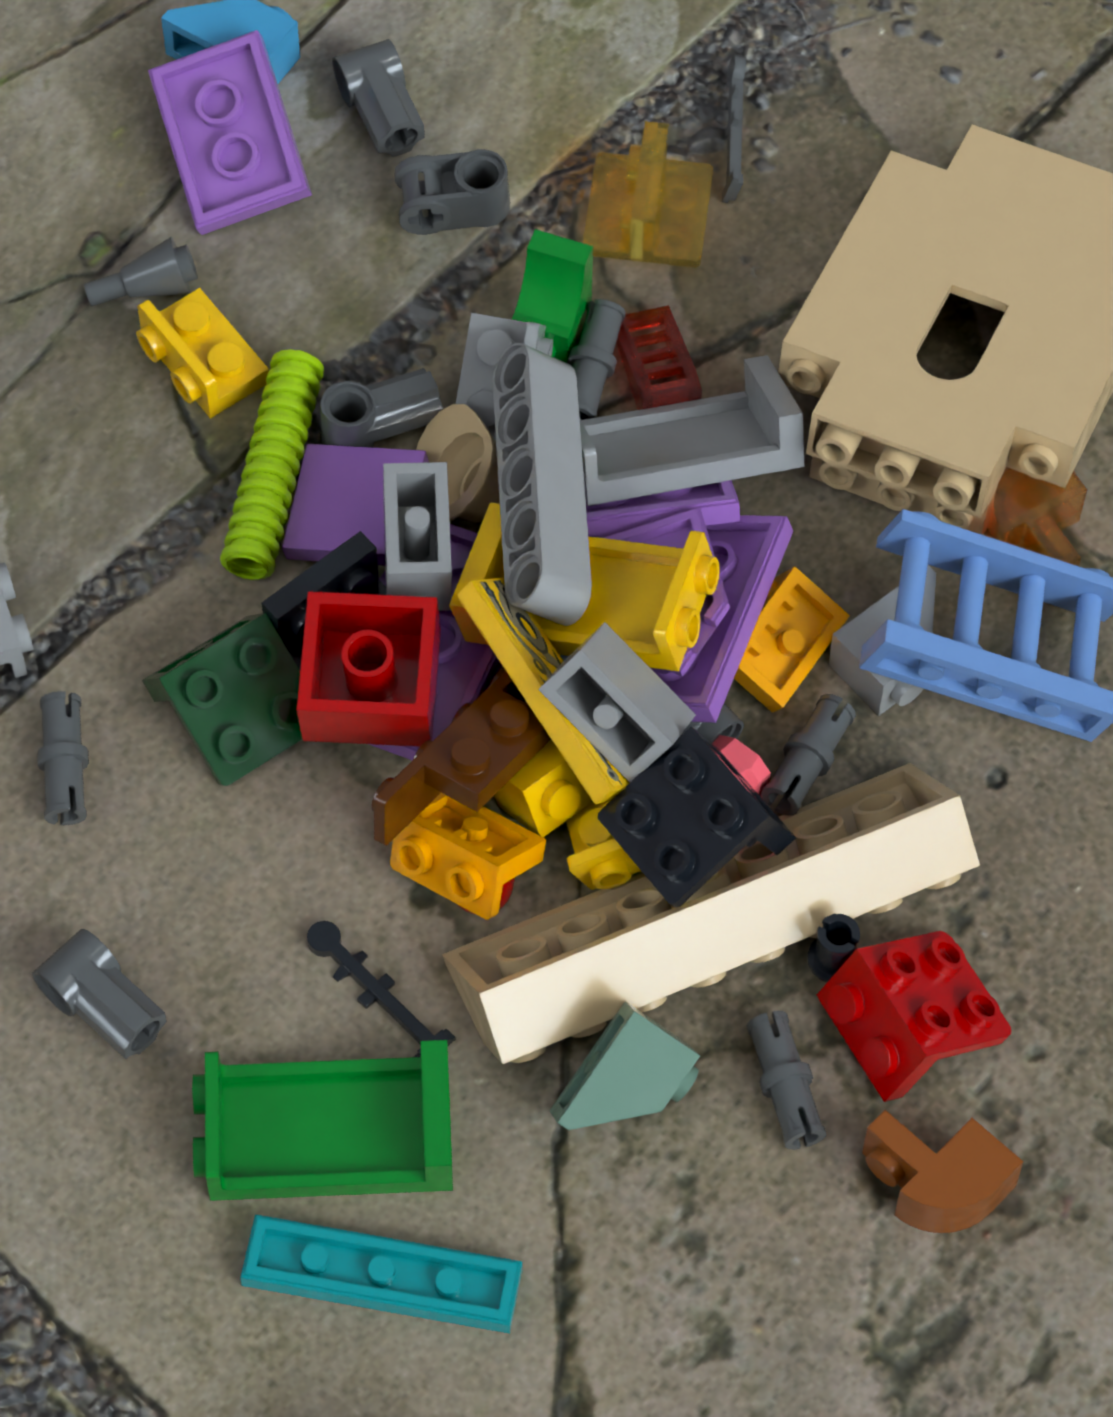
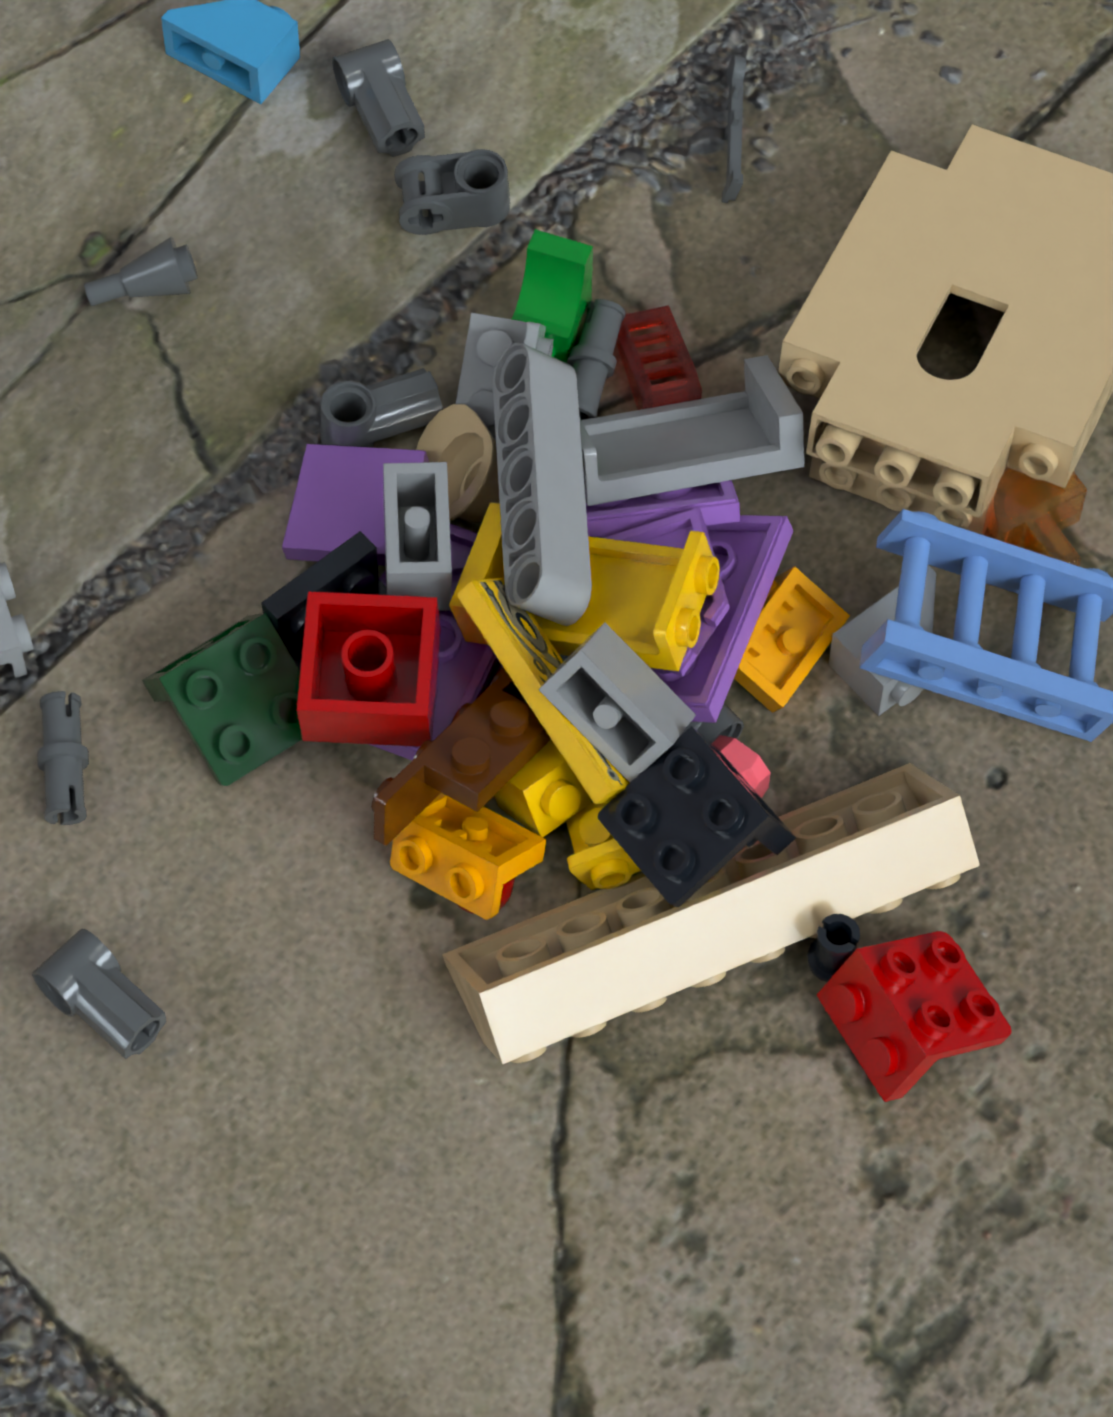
(202, 352): yellow bracket -> none
(229, 132): medium lavender tile -> none
(272, 465): lime piece -> none
(325, 941): black piece -> none
(325, 1126): green panel -> none
(382, 1273): teal tile -> none
(627, 1073): sand green slope -> none
(648, 204): clear yellow bracket -> none
(786, 1080): dark grey pin -> none
(808, 754): dark grey pin -> none
(942, 1188): dark orange brick -> none

